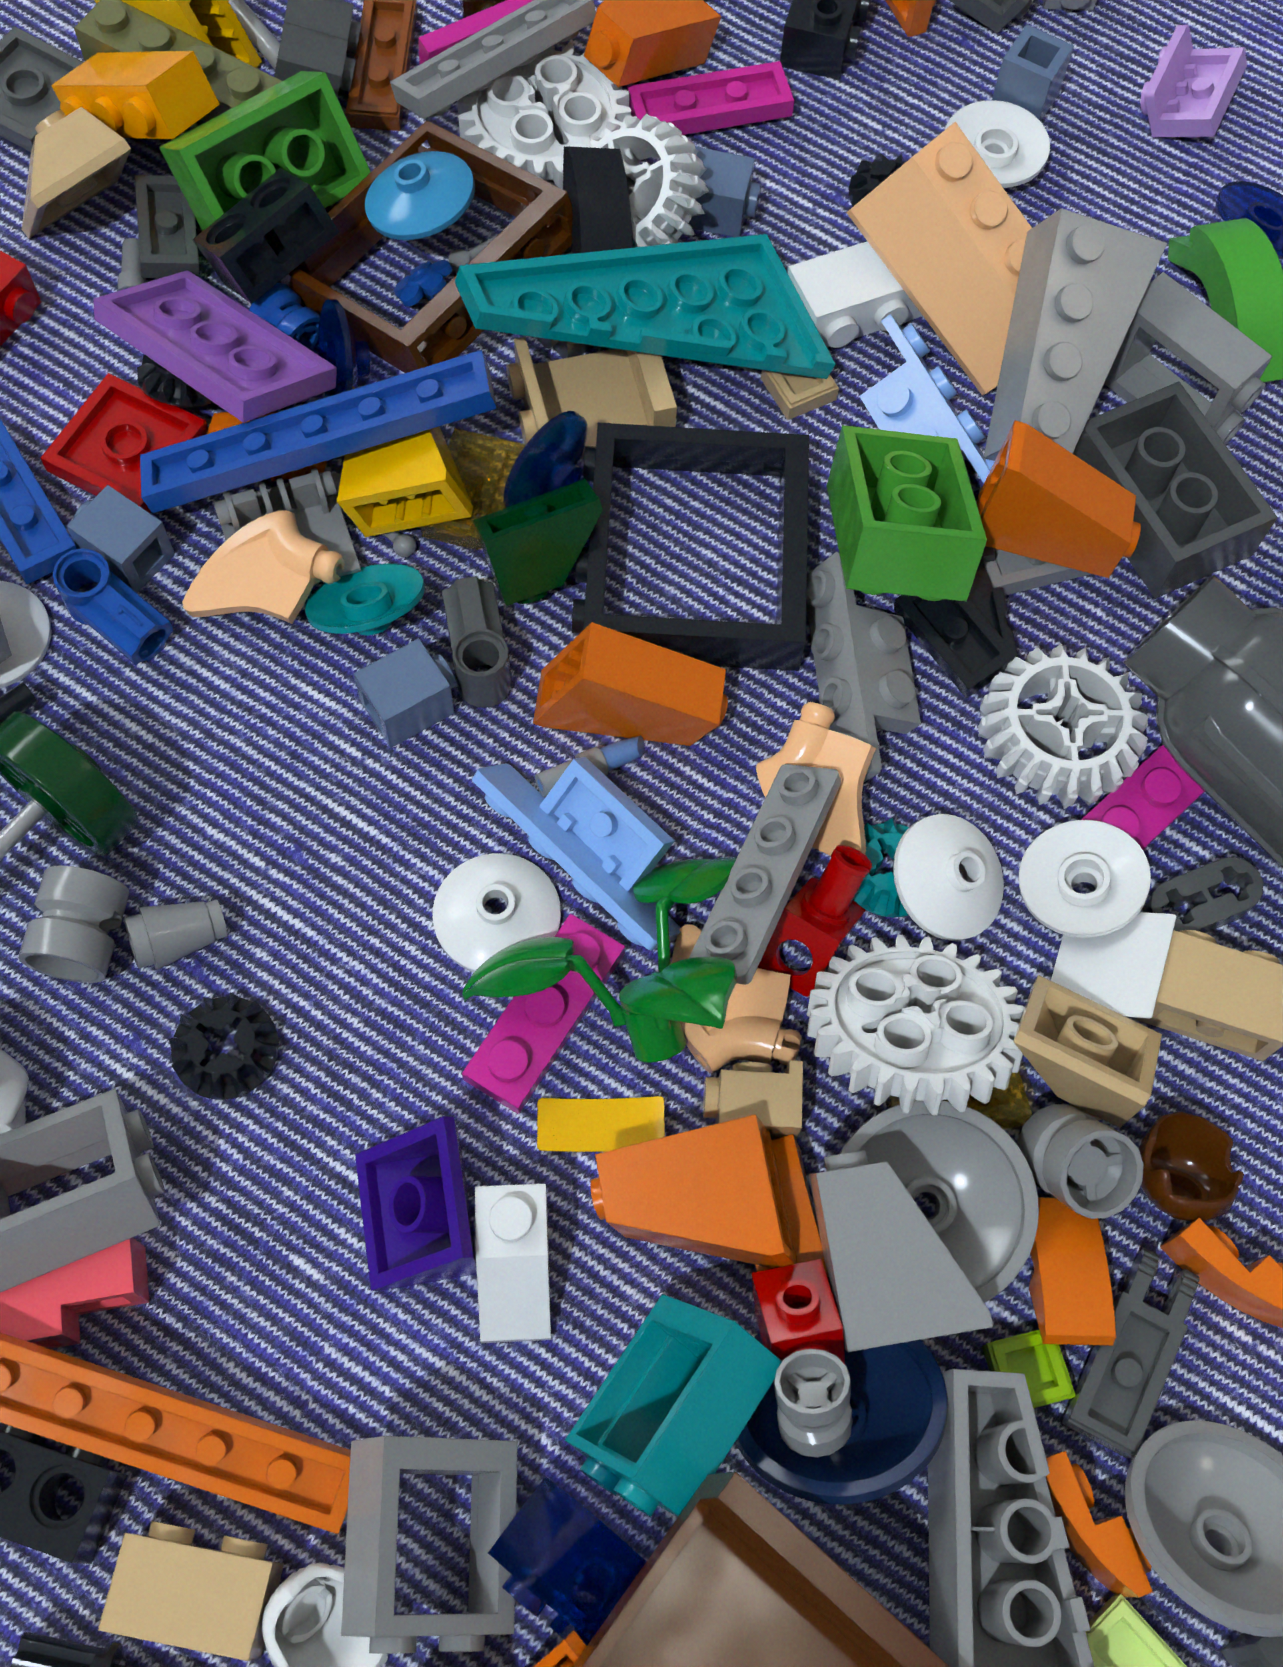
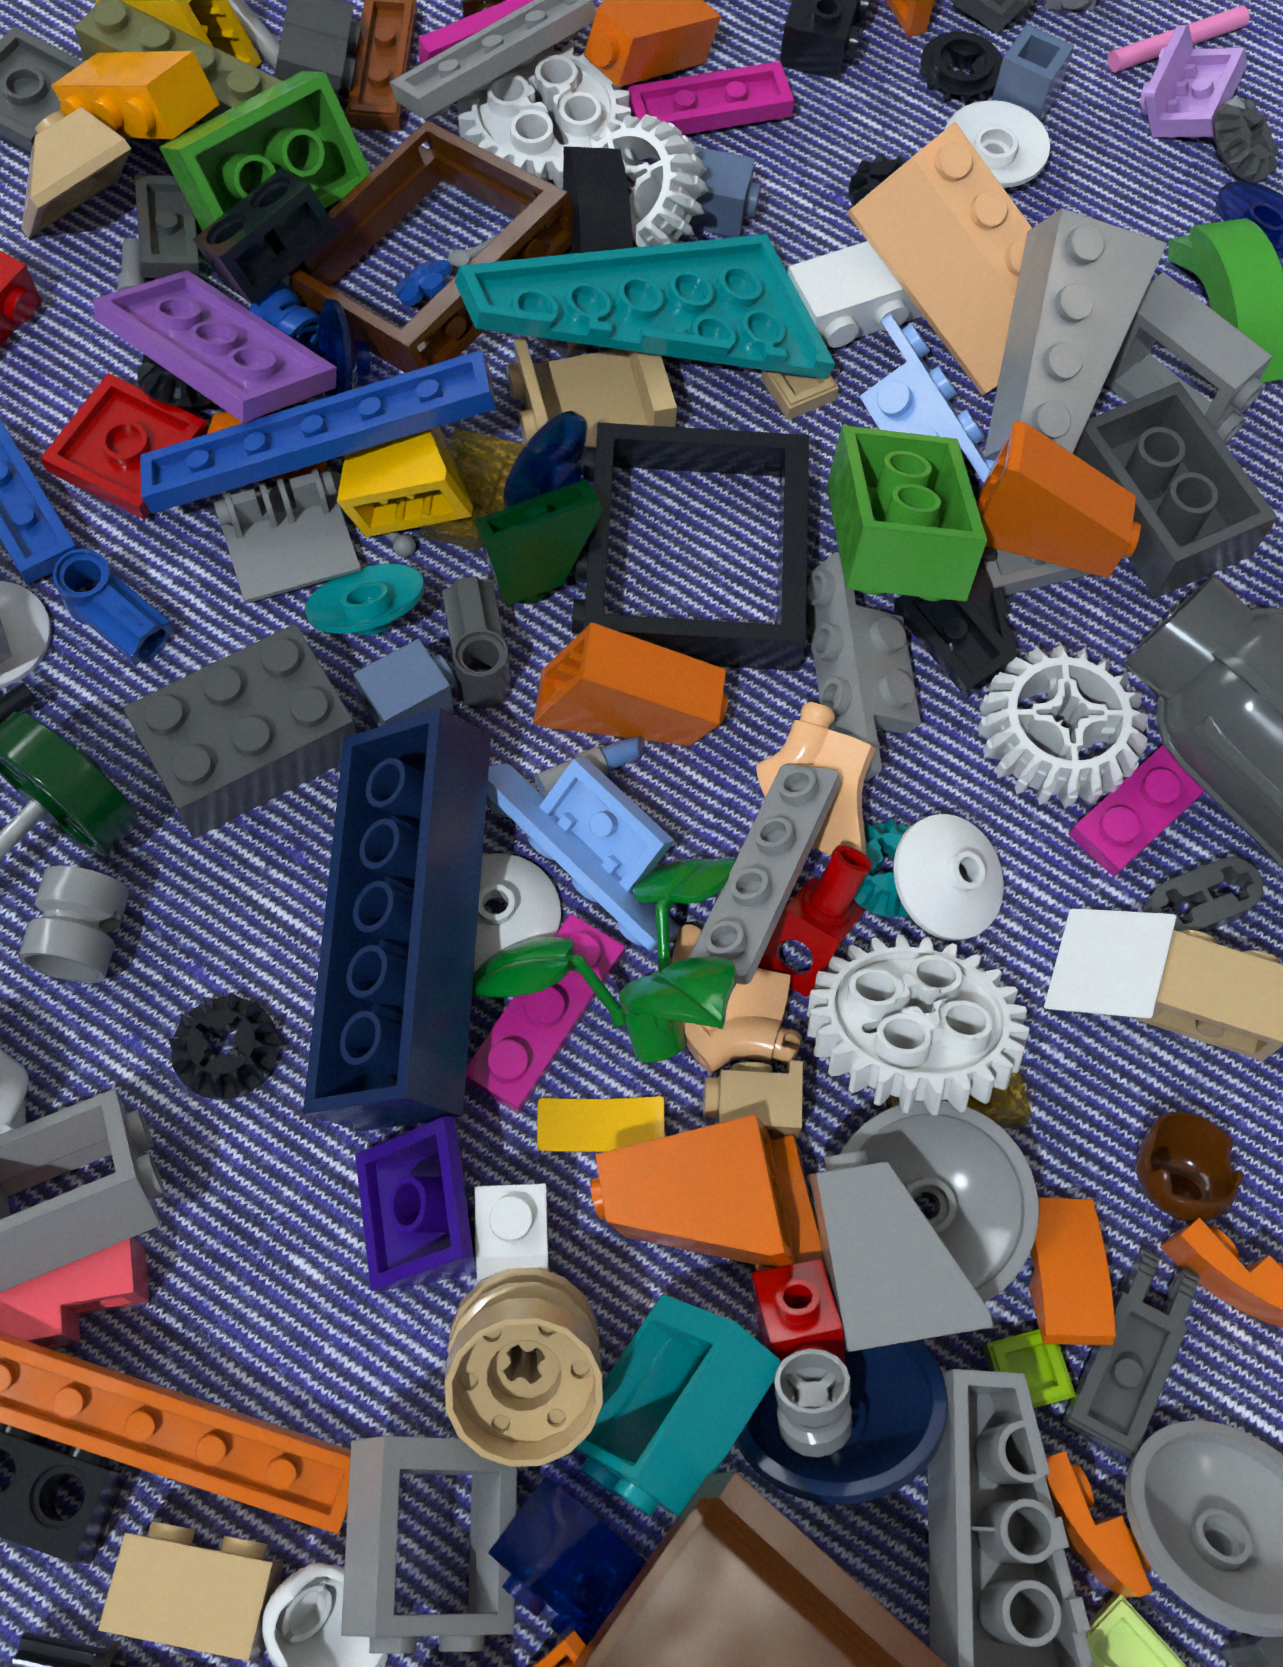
(124, 535): sand blue brick -> none
(173, 931): light grey cone -> none
(243, 730): none -> dark grey brick
(262, 570): light nougat arm -> none
(400, 925): none -> dark blue brick
(420, 195): dark azure dish -> none
(518, 1402): none -> tan wheel
(963, 52): none -> black gear
(1081, 1160): light grey wheel -> none
(1088, 1052): tan slope -> none
(1090, 854): white dish -> none
(1200, 31): none -> bright pink bar
(1245, 140): none -> dark grey gear

